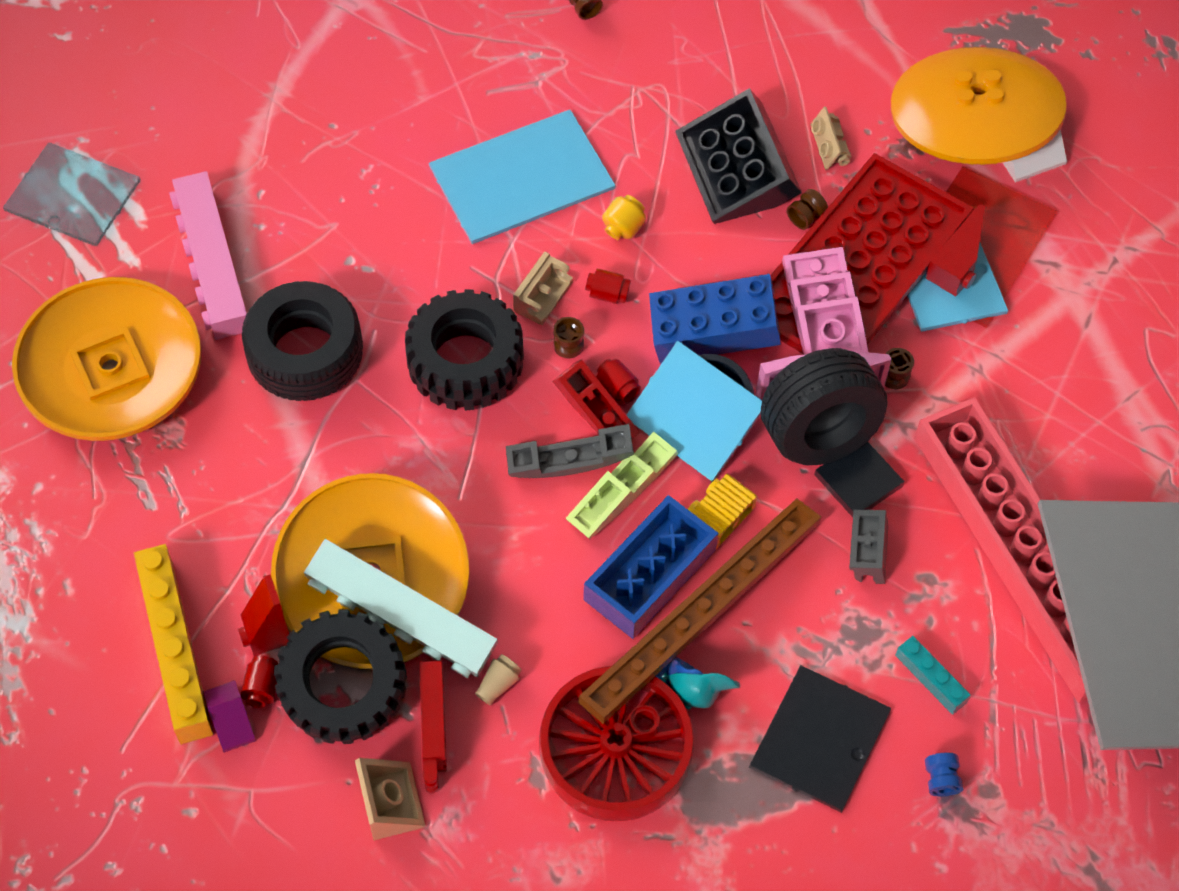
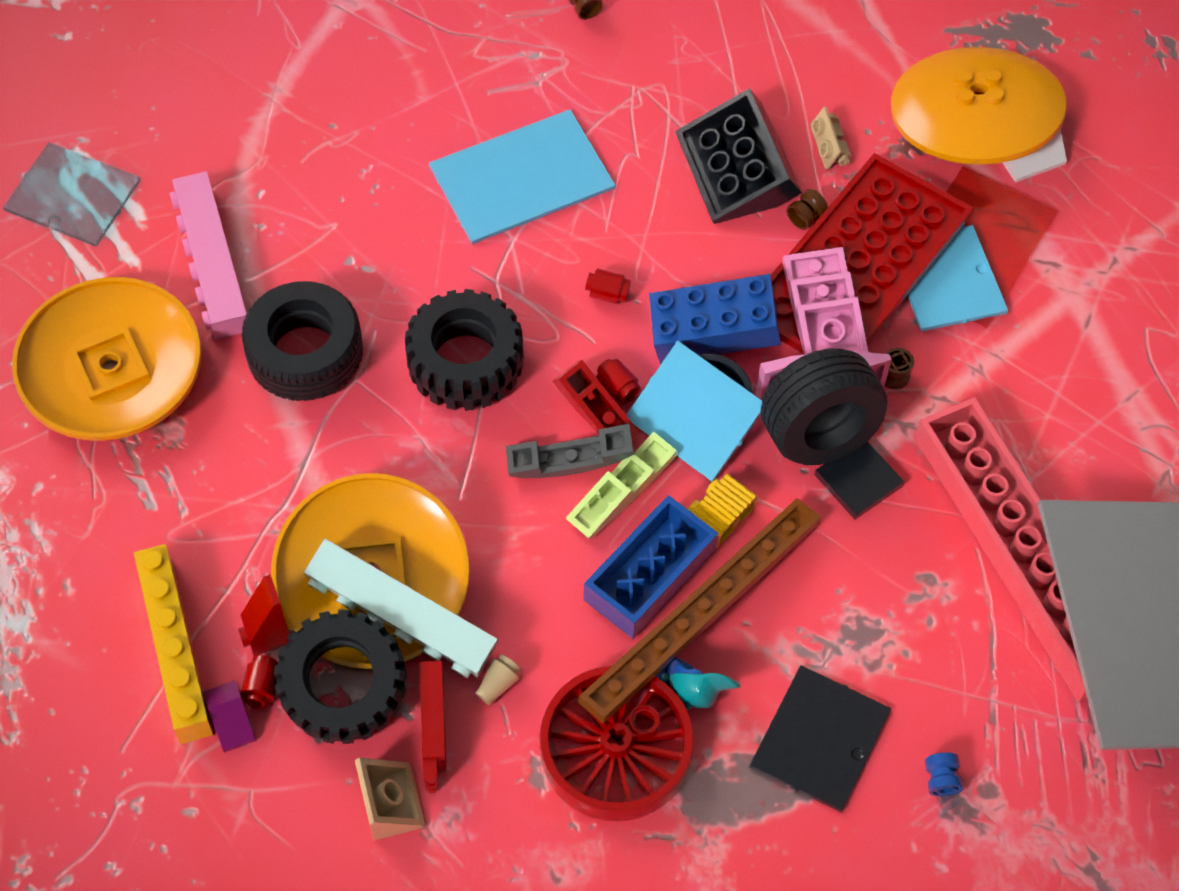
(542, 289): tan hinge -> none
(568, 337): reddish brown wheel -> none
(624, 217): yellow head -> none
(869, 544): dark grey hinge -> none
(932, 675): teal piece -> none
(956, 260): red slope -> none

